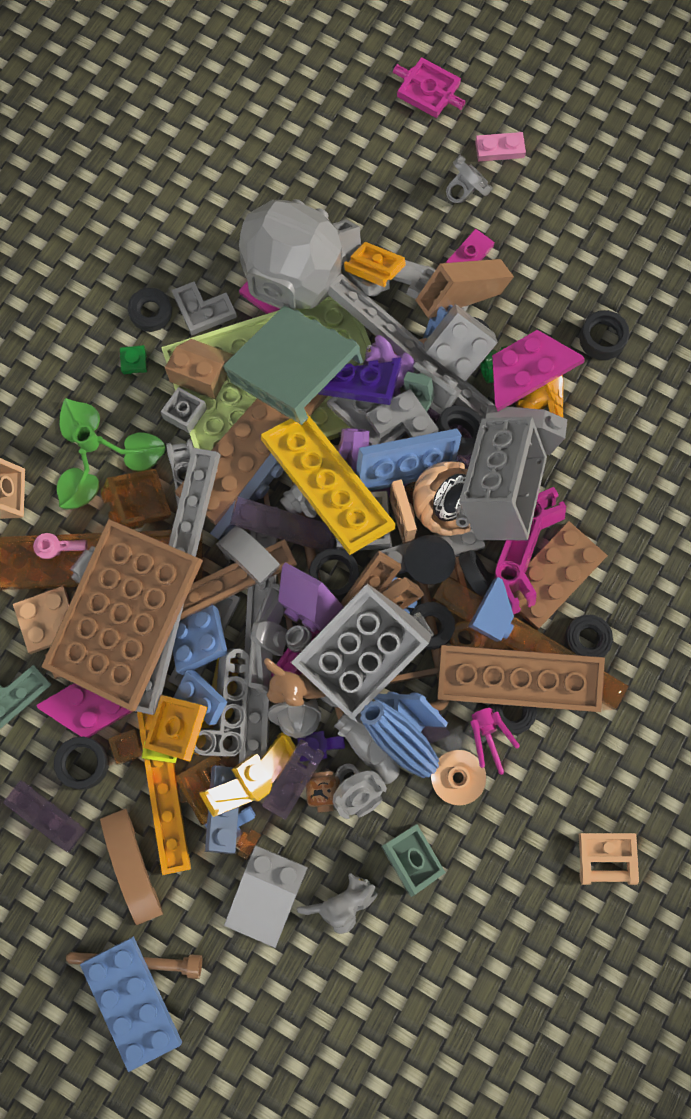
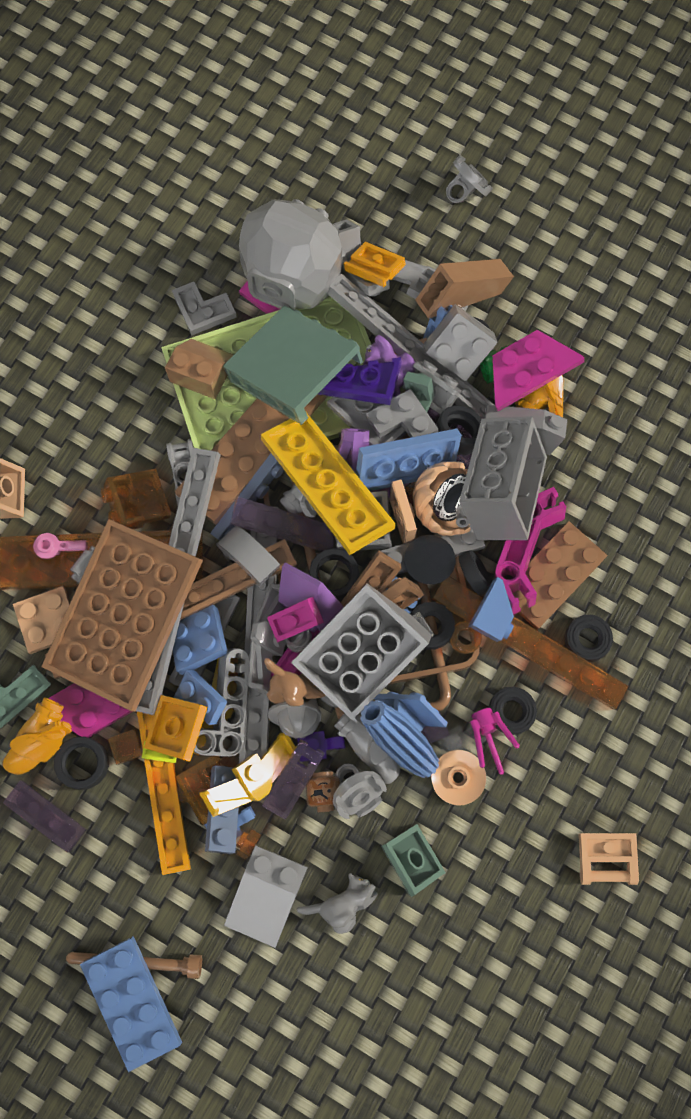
(37, 738): none -> light orange animal
(78, 425): bright green plant -> none
(130, 867): medium nougat slope -> none
(133, 359): green plate -> none
(144, 296): black tyre -> none
(183, 410): light grey piece -> none
(295, 619): none -> dark pink plate
(428, 87): dark pink plate -> none
(473, 248): dark pink plate -> none
(500, 146): bright pink plate -> none
(521, 678): medium nougat plate -> none
(610, 319): black tyre -> none

